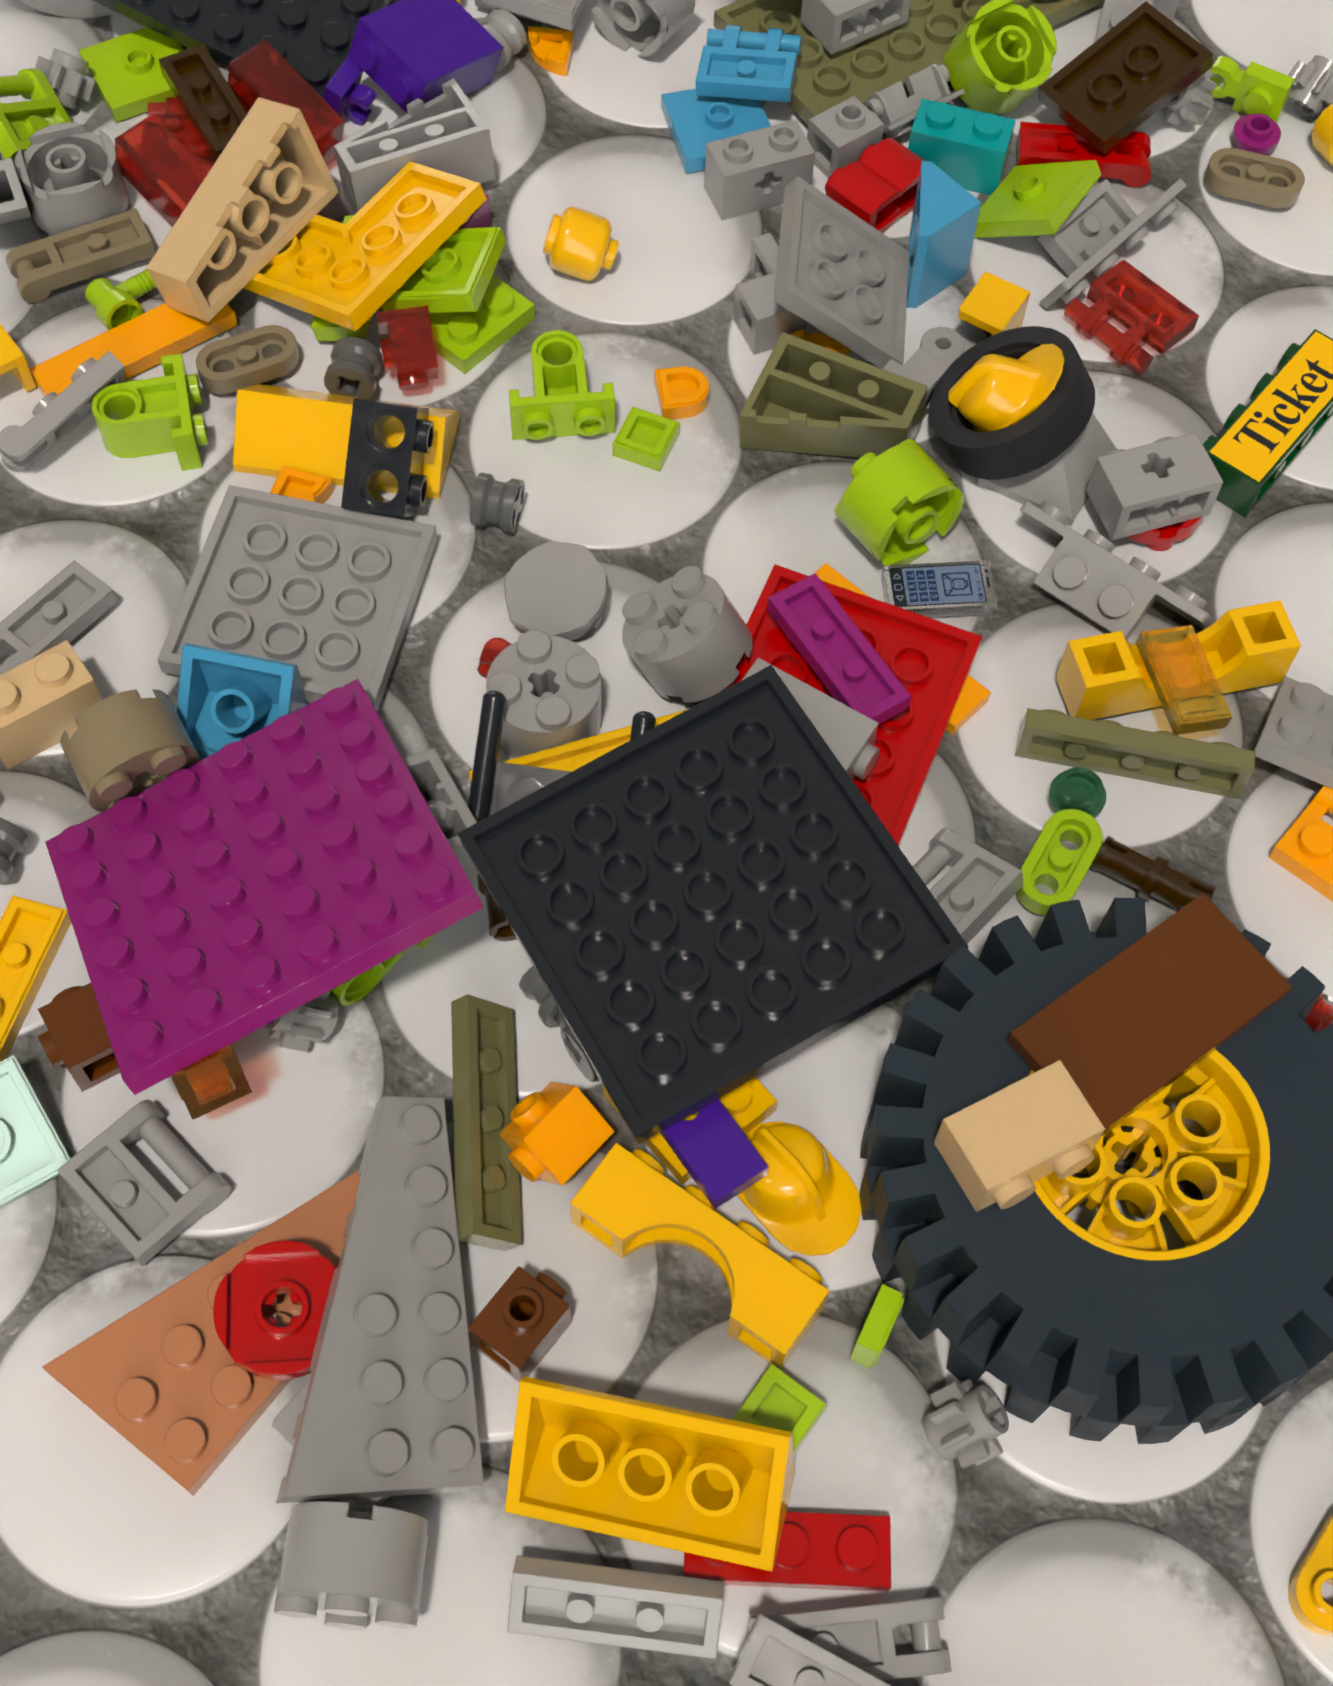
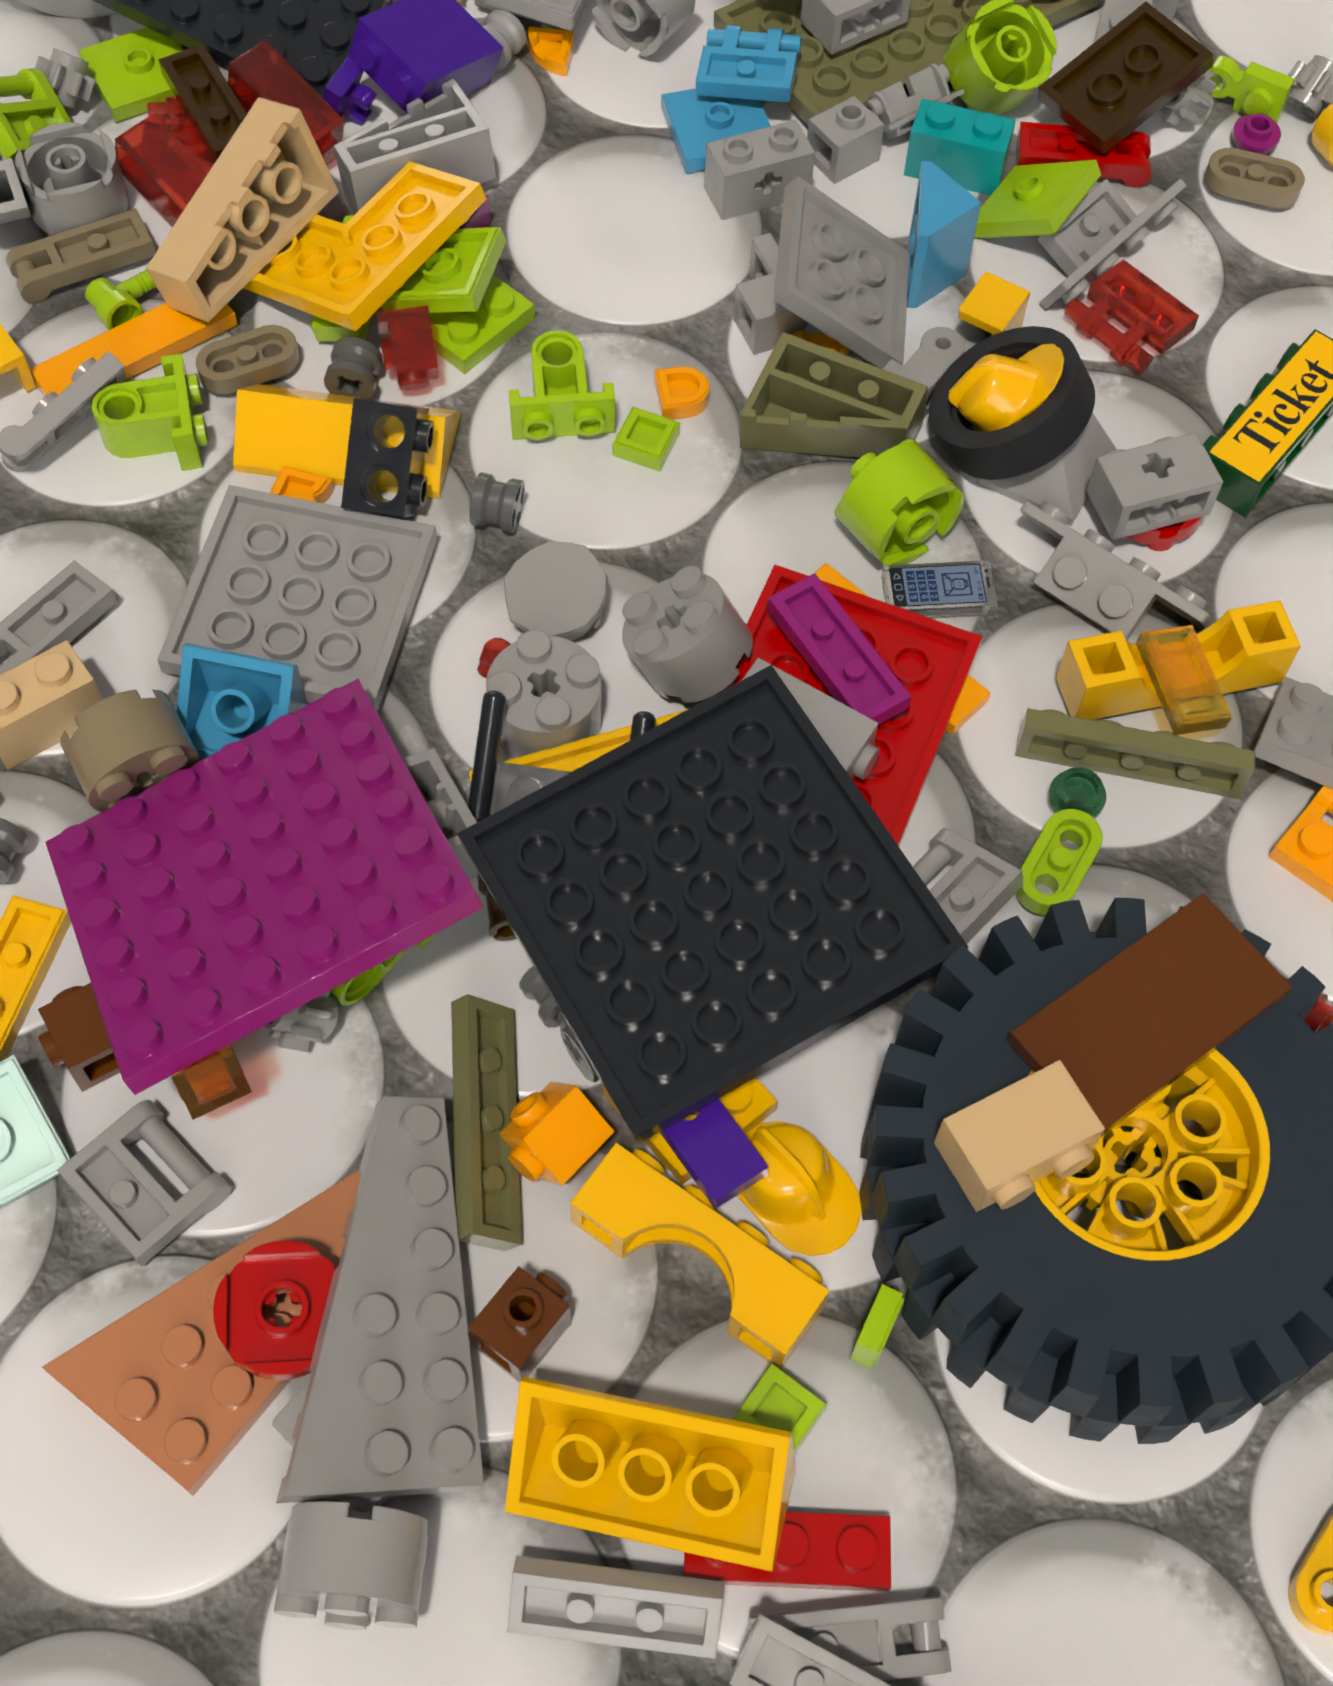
(580, 243): yellow head -> none
(878, 184): red brick -> none
(966, 1423): light grey gear -> none
(1149, 875): dark brown pin -> none

